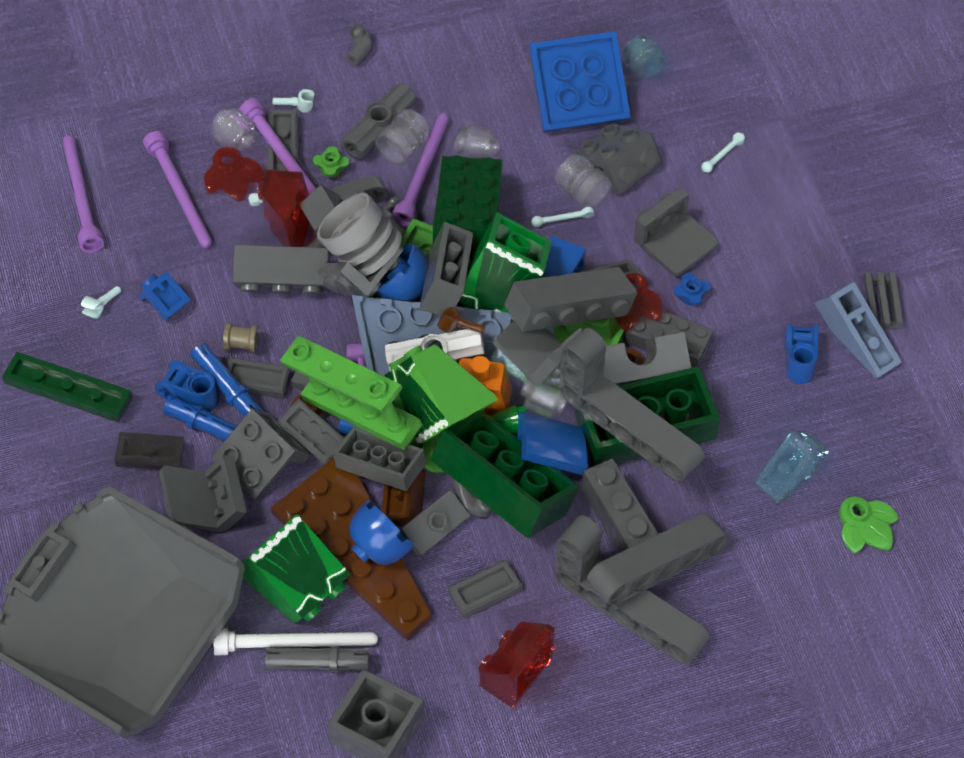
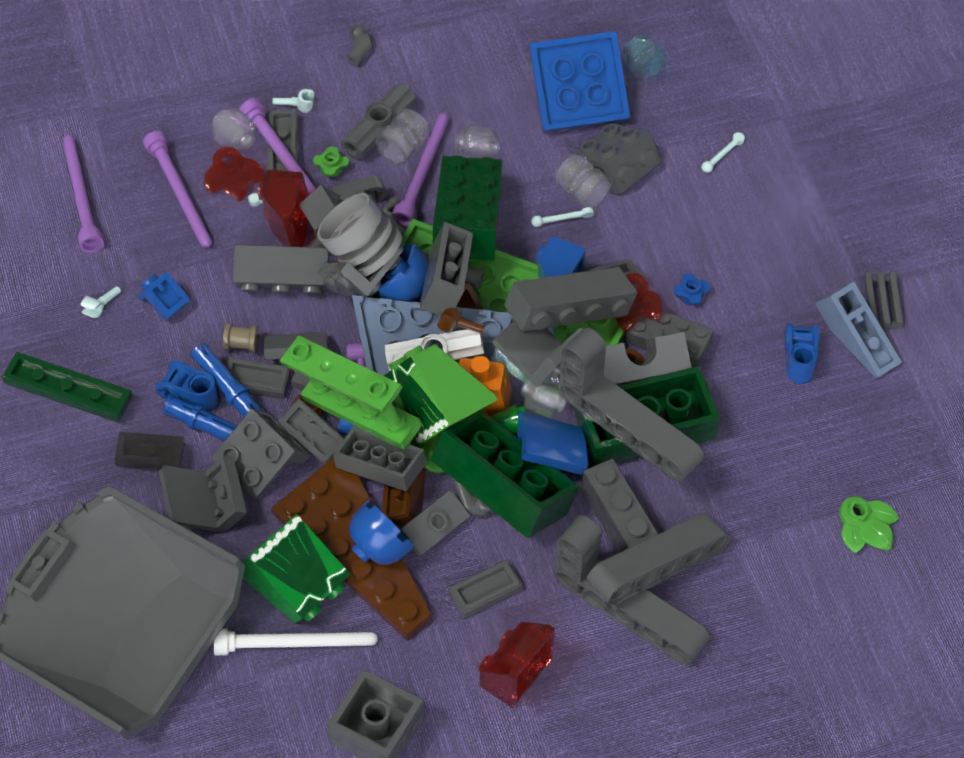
(277, 345): none -> dark grey tile
(318, 659): dark grey pin -> none
(503, 257): slope -> none
(673, 234): dark grey bracket -> none
(791, 465): clear light blue slope -> none

